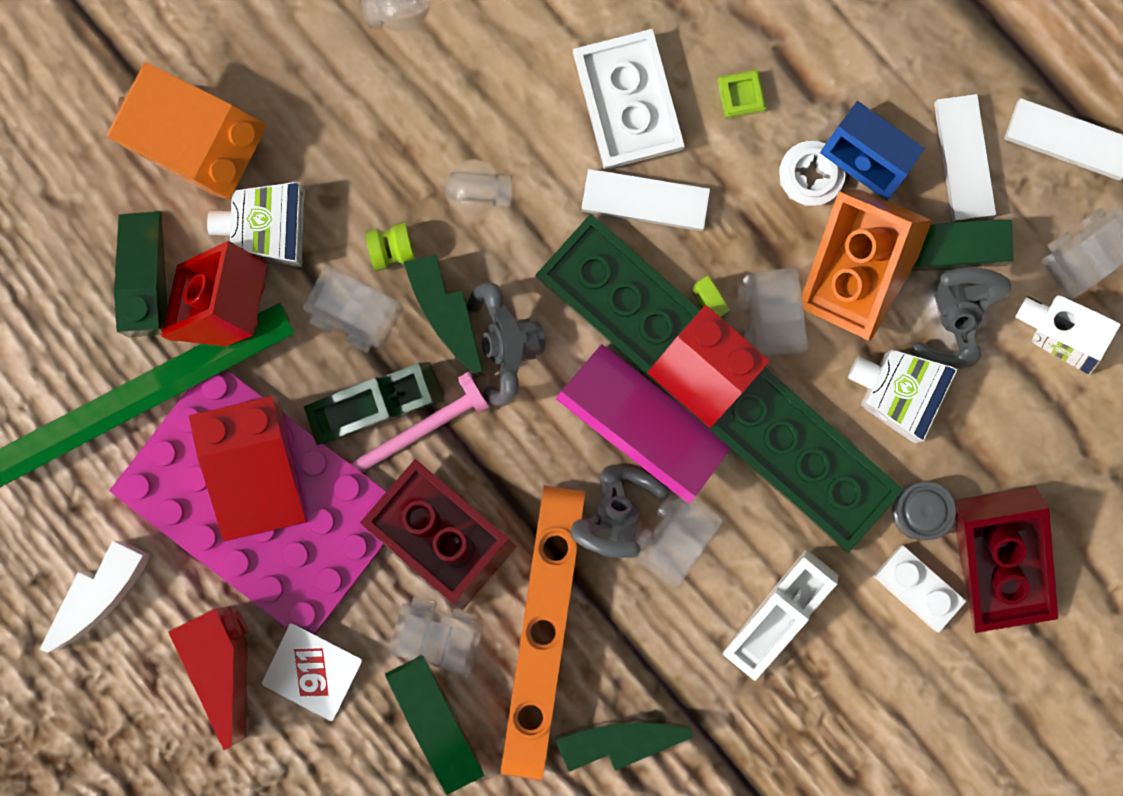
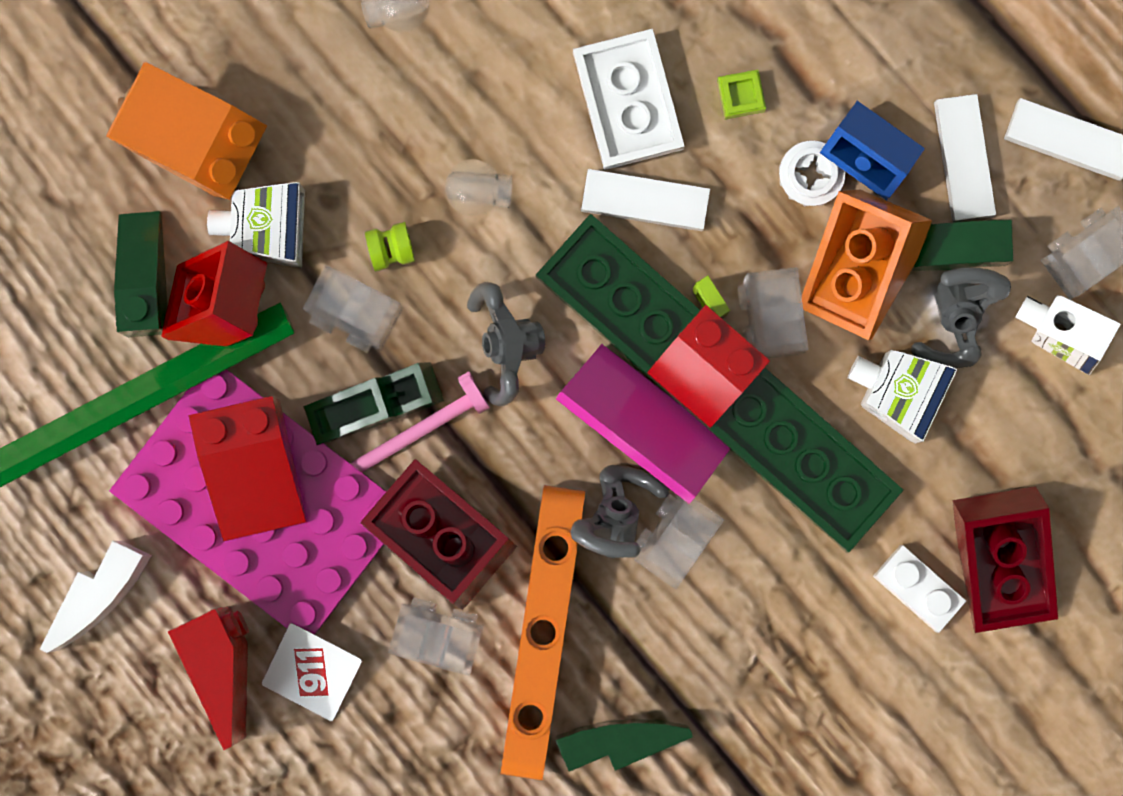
(434, 724): dark green slope -> none
(444, 311): dark green slope -> none
(781, 614): white slope -> none
(924, 511): dark grey wheel -> none

